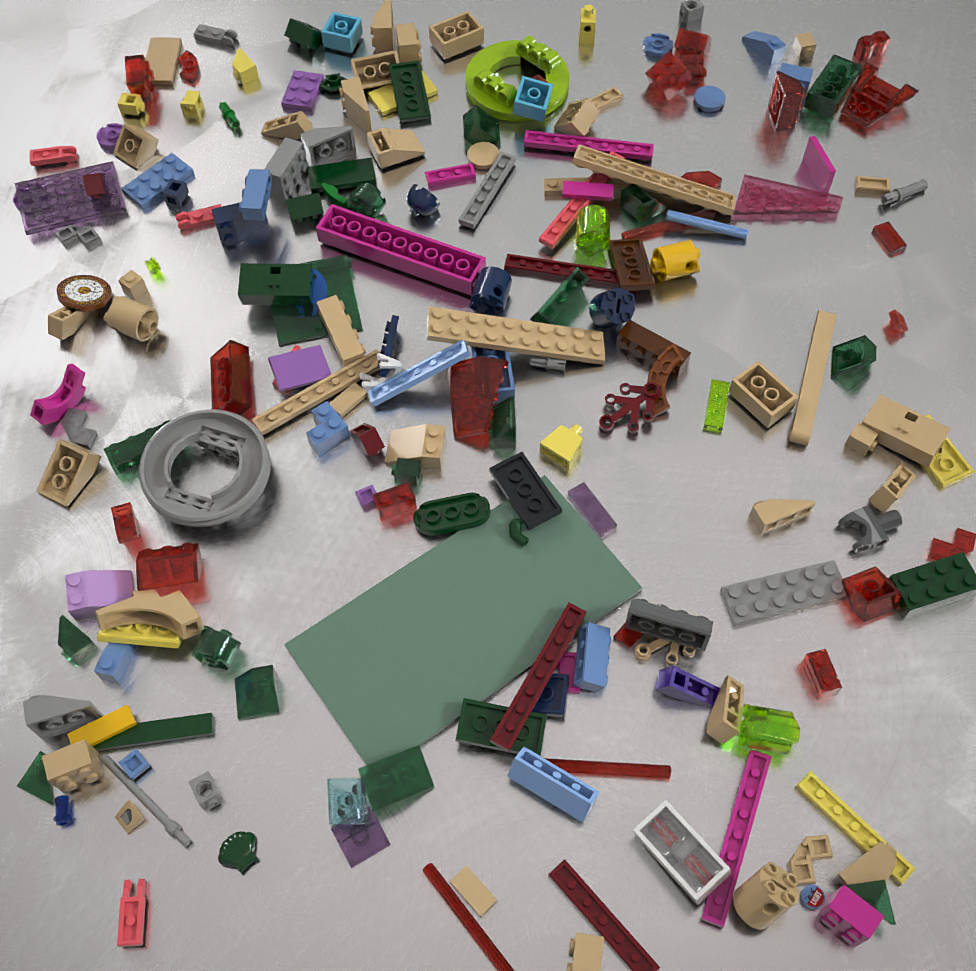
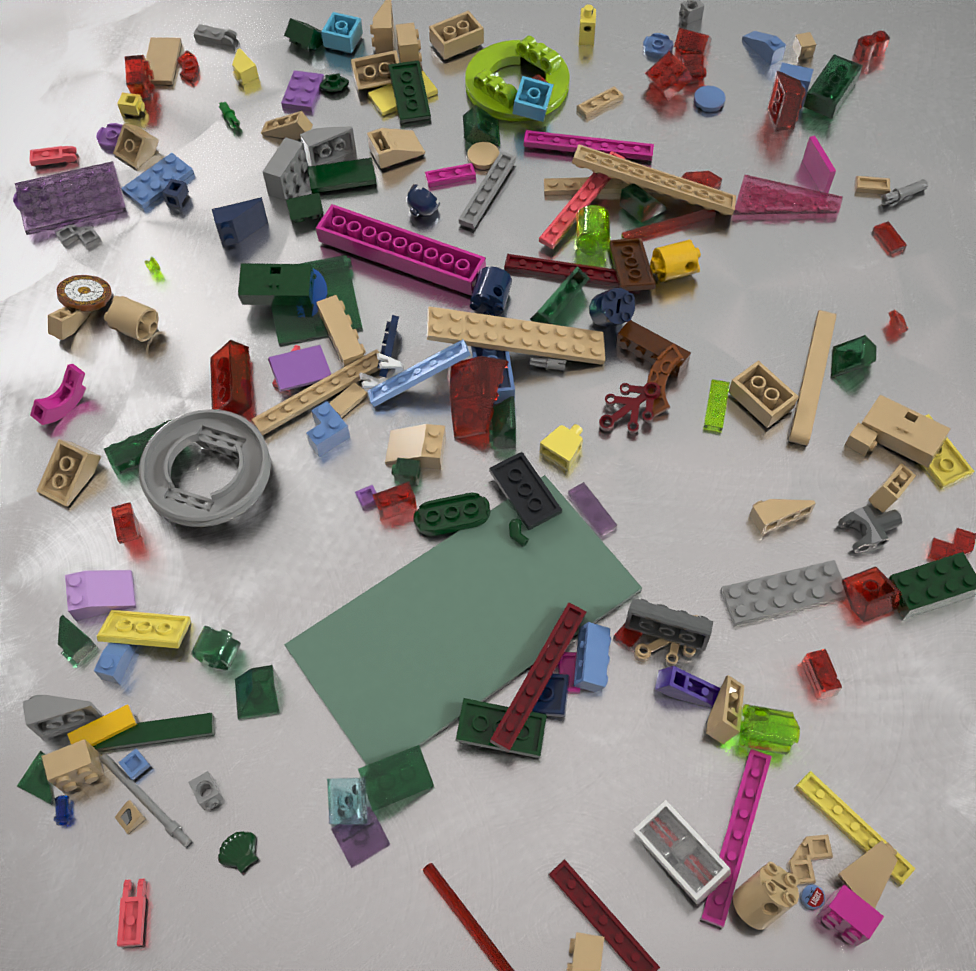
(72, 424): flat silver tile -> none
(94, 184): dark red slope -> none
(133, 285): tan brick -> none
(147, 607): tan arch -> none
(168, 566): clear red slope -> none
(191, 103): light yellow brick -> none
(196, 218): coral hinge -> none
(256, 194): medium blue brick -> none
(331, 195): green slope -> none
(355, 103): tan slope -> none
(366, 200): clear green brick -> none
(367, 439): dark red slope -> none
(473, 891): tan tile -> none
(553, 784): light blue brick -> none
(577, 118): tan slope -> none
(587, 190): dark pink tile -> none
(612, 768): clear red axle -> none
(707, 224): light blue axle -> none
(874, 97): clear red wedge -> none
(877, 896): clear green tile -> none

